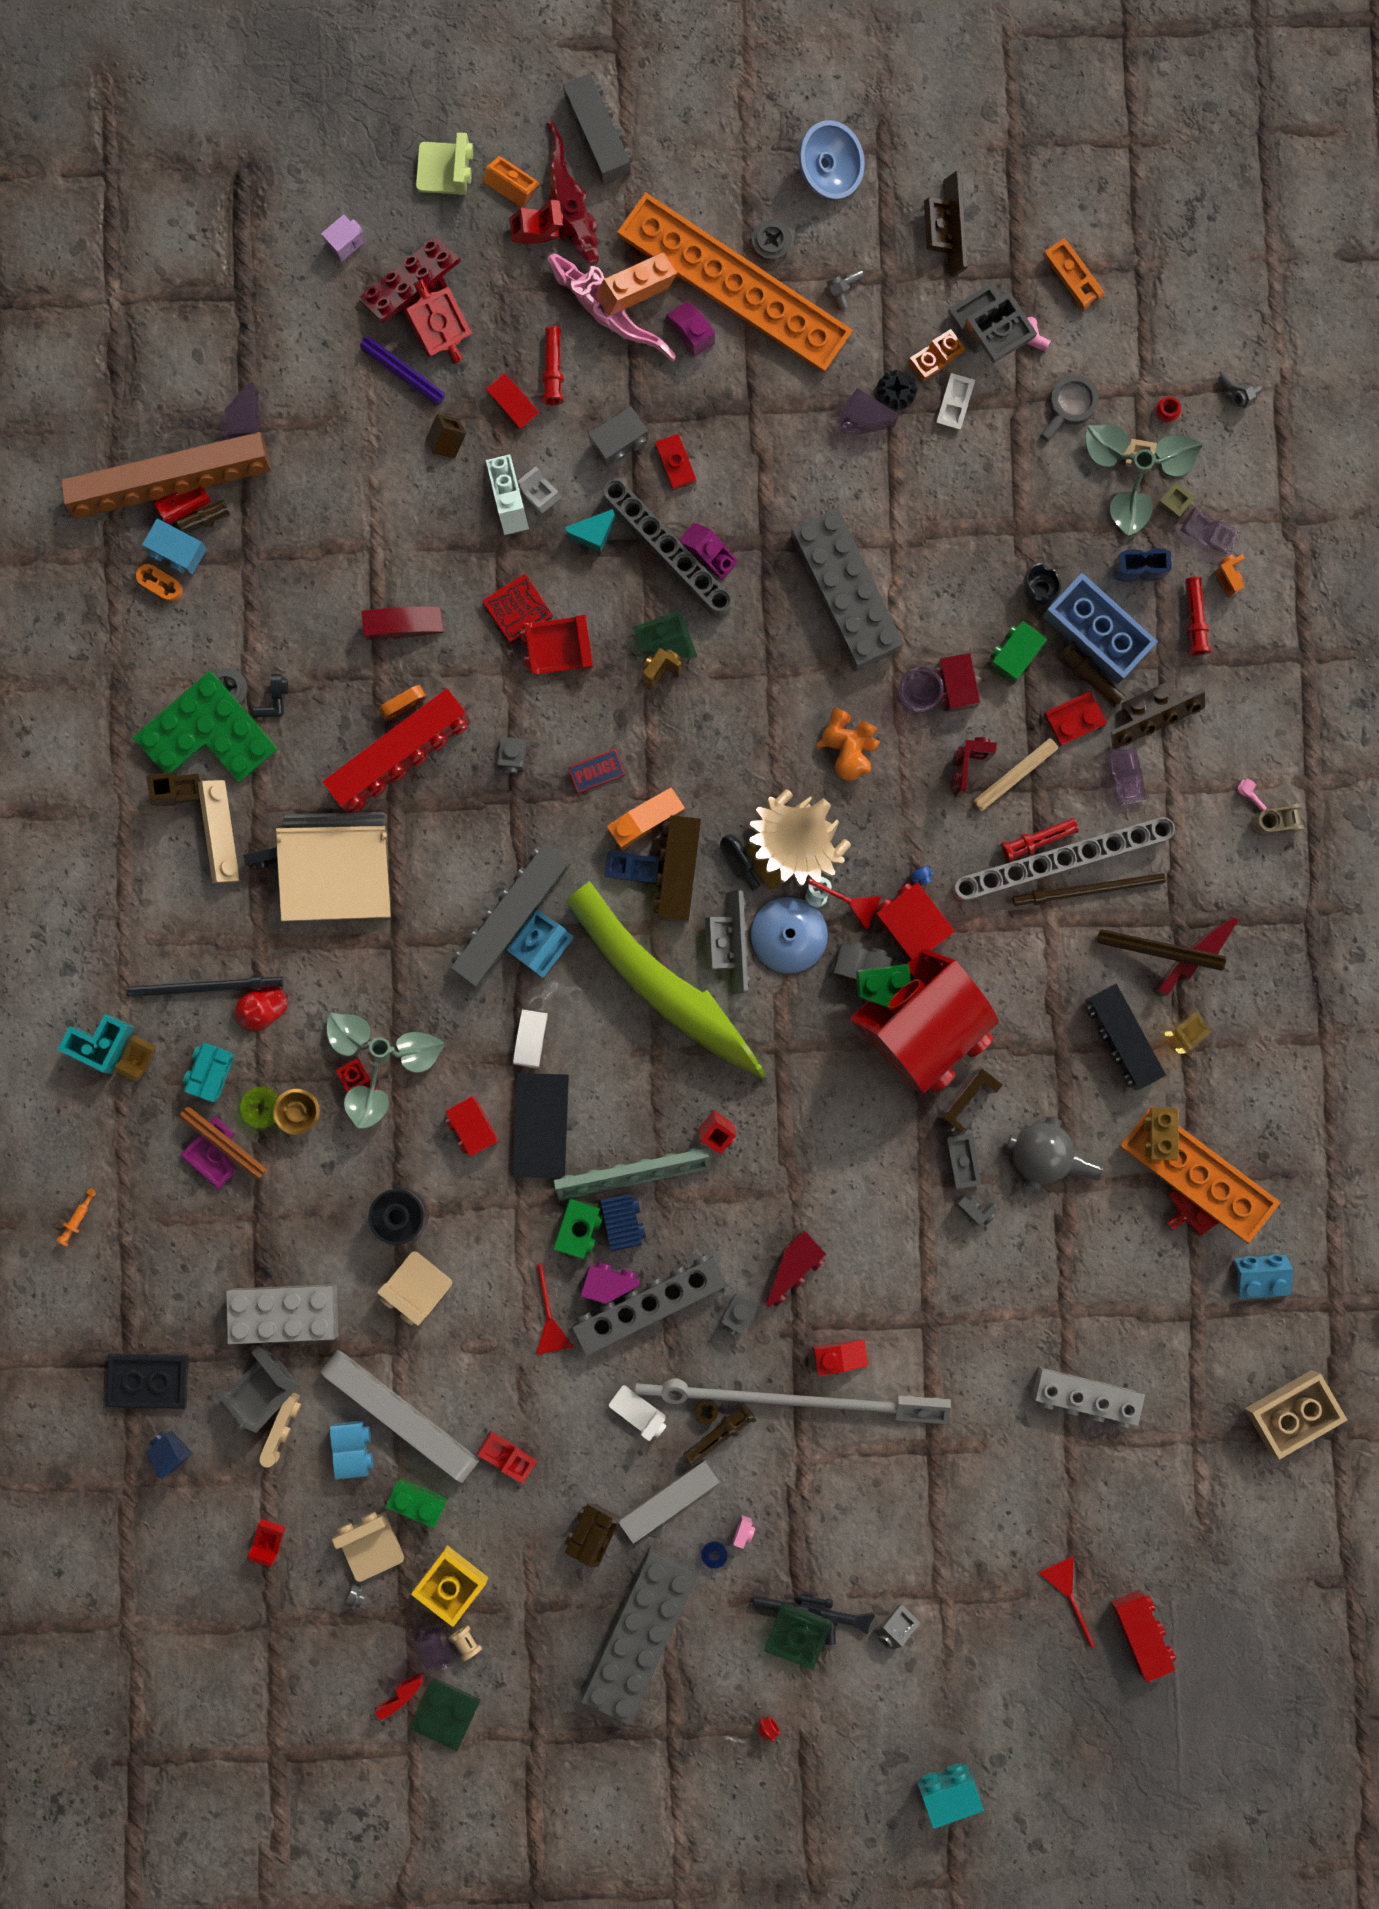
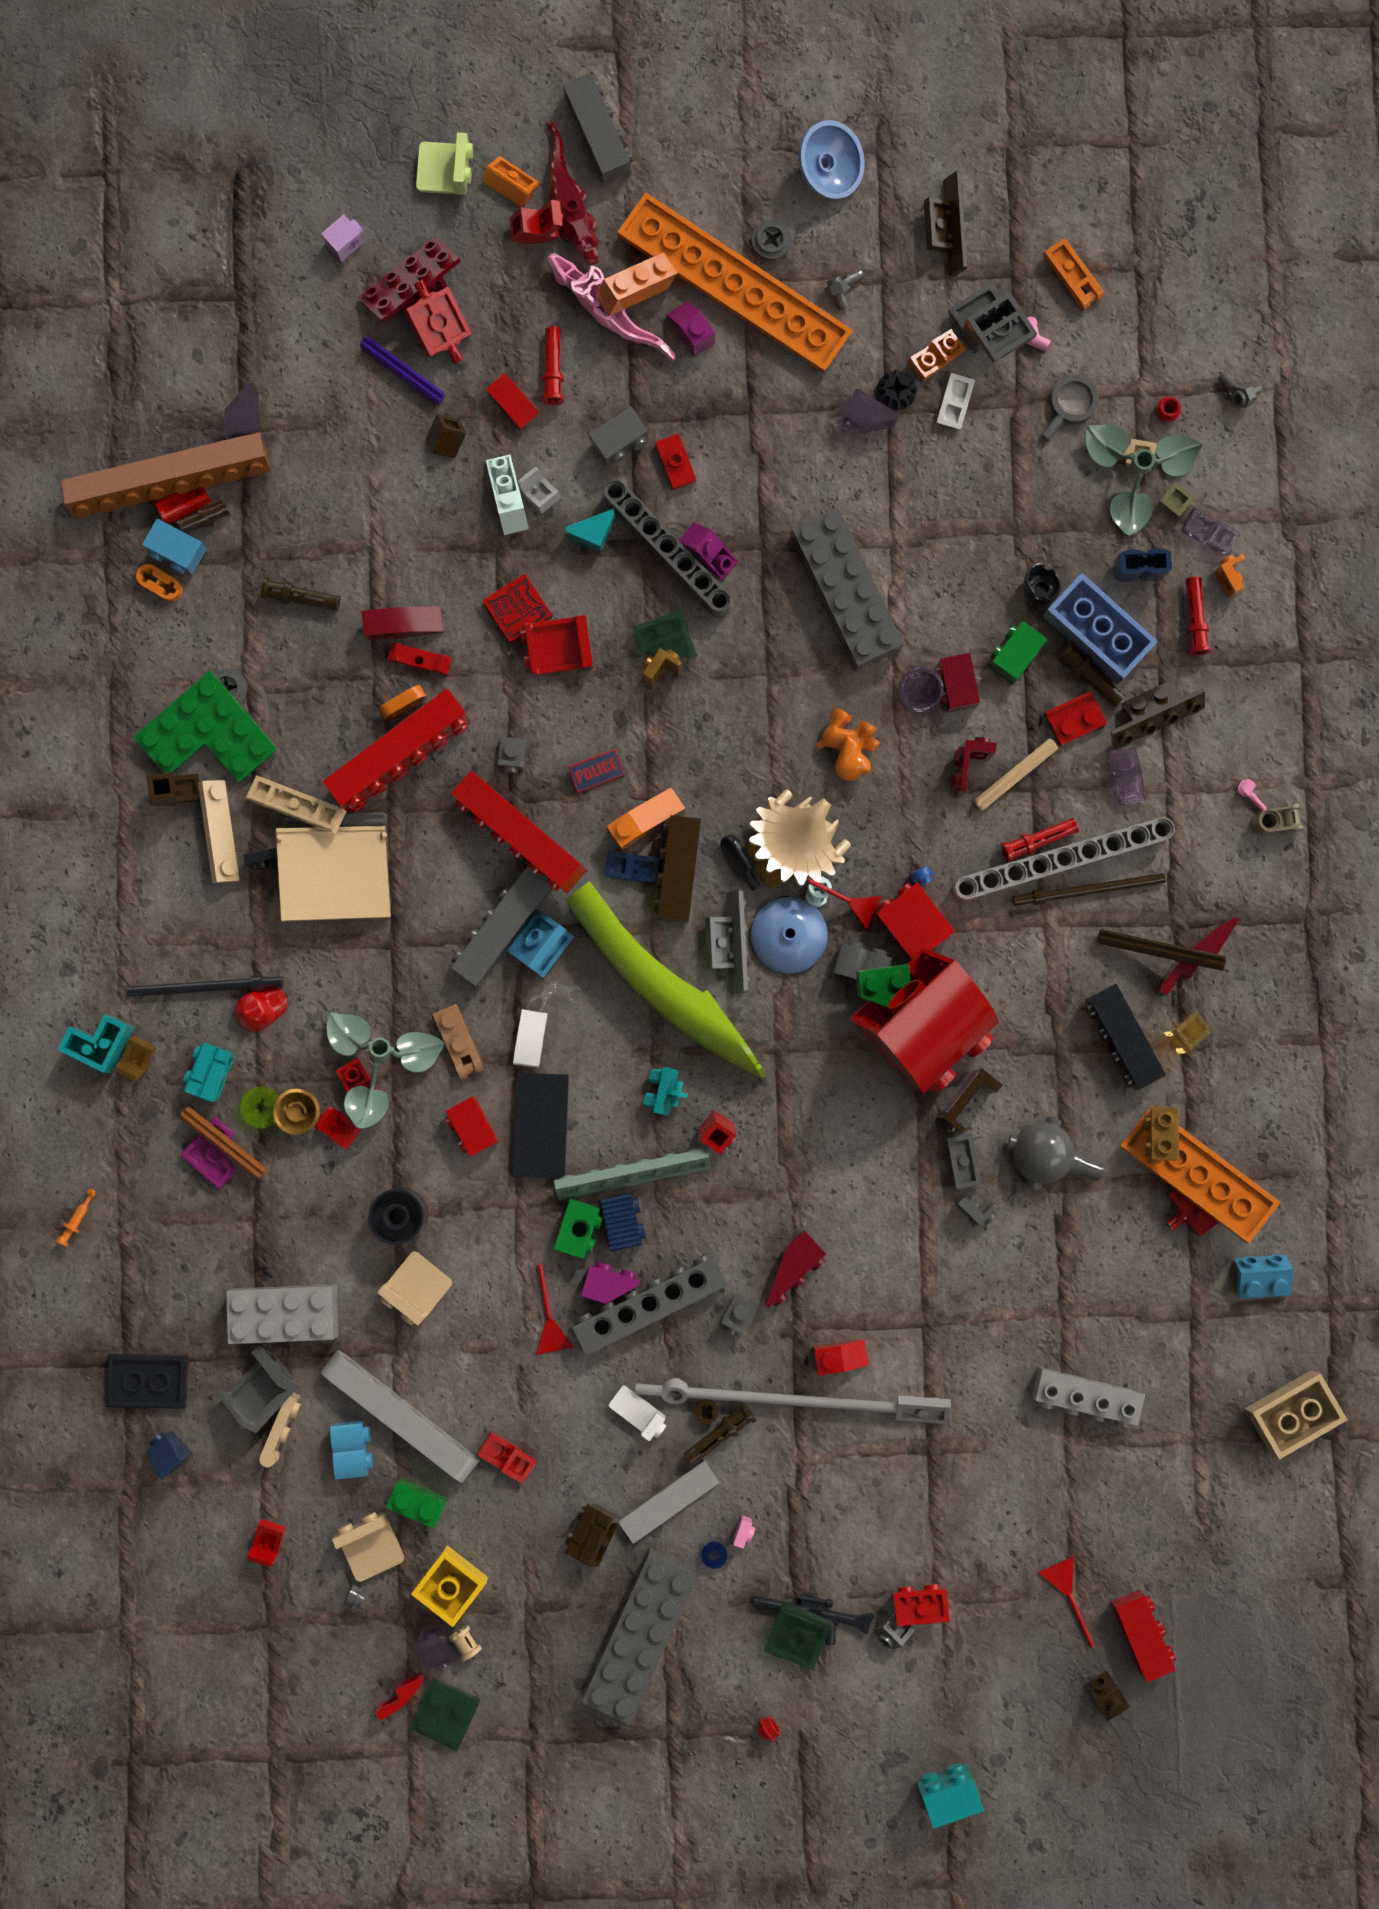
(278, 688): black plate -> none
(286, 595): none -> dark brown pin
(296, 804): none -> tan plate
(337, 1127): none -> red bracket
(431, 661): none -> red piece
(458, 1040): none -> medium nougat plate
(519, 832): none -> red brick
(668, 1091): none -> teal hips
(921, 1607): none -> red bracket
(1107, 1695): none -> dark brown bracket

